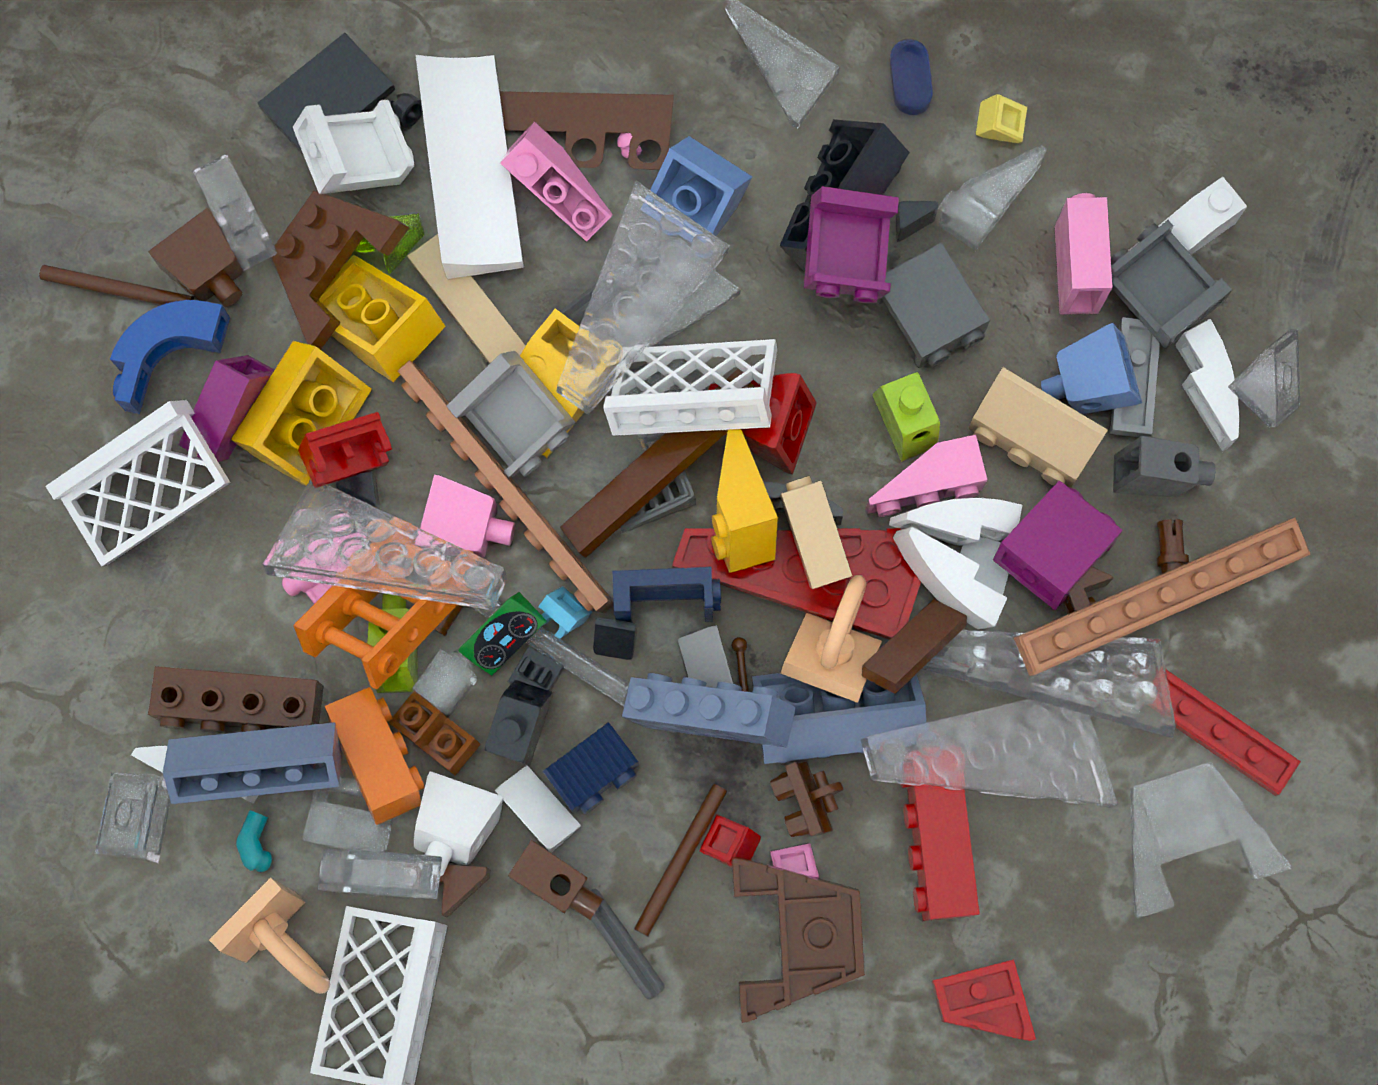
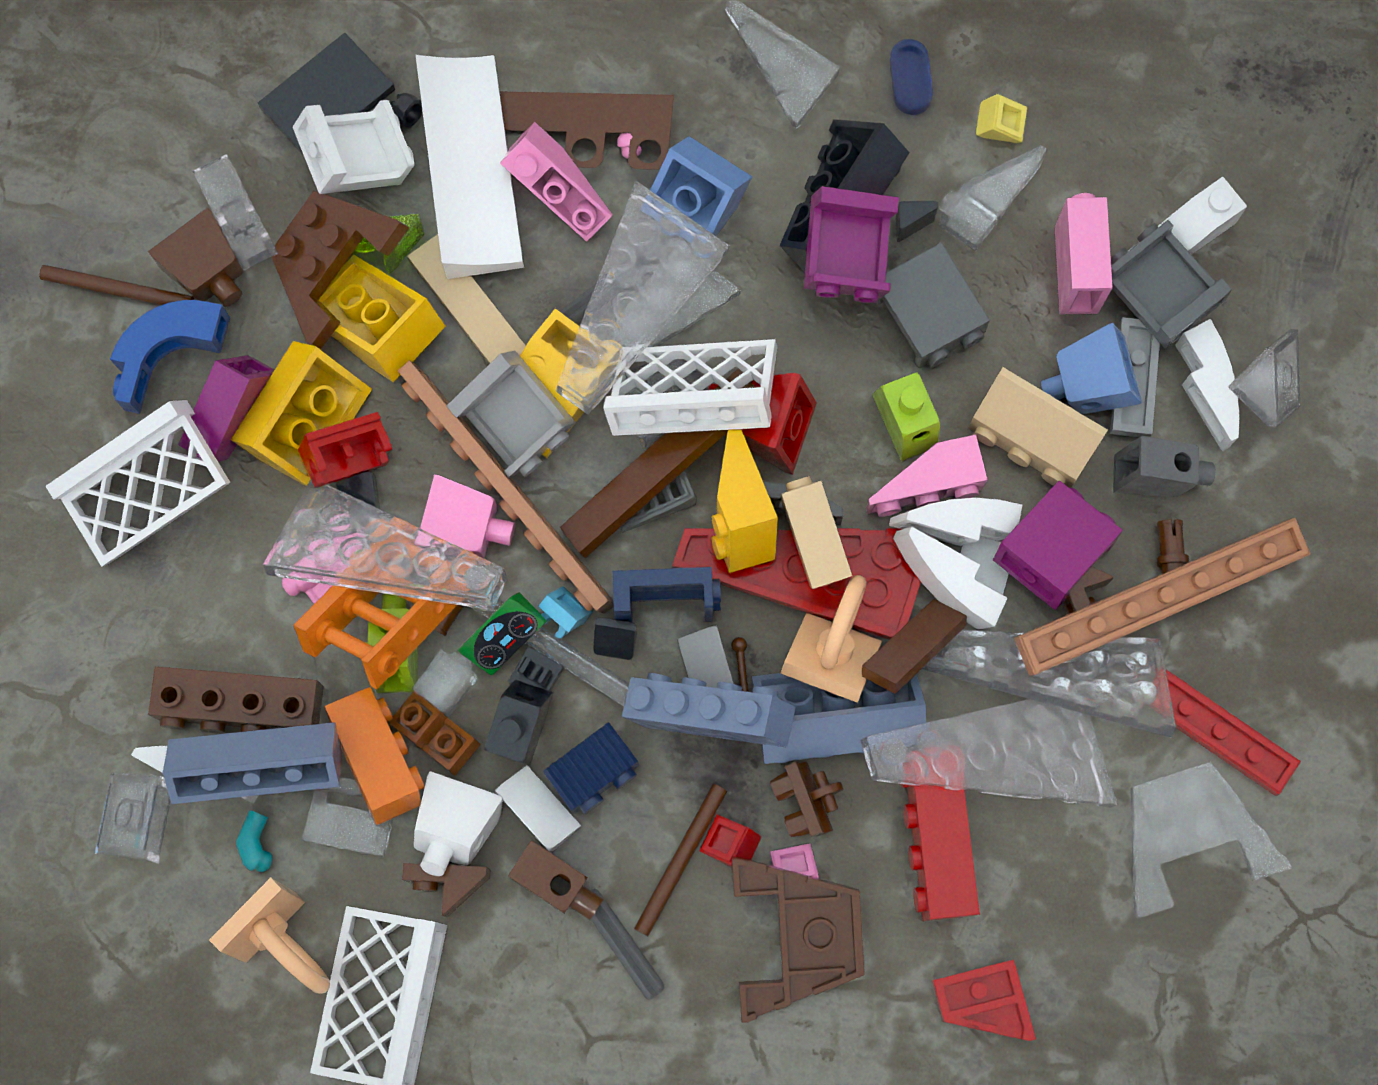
(379, 874): clear slope -> none

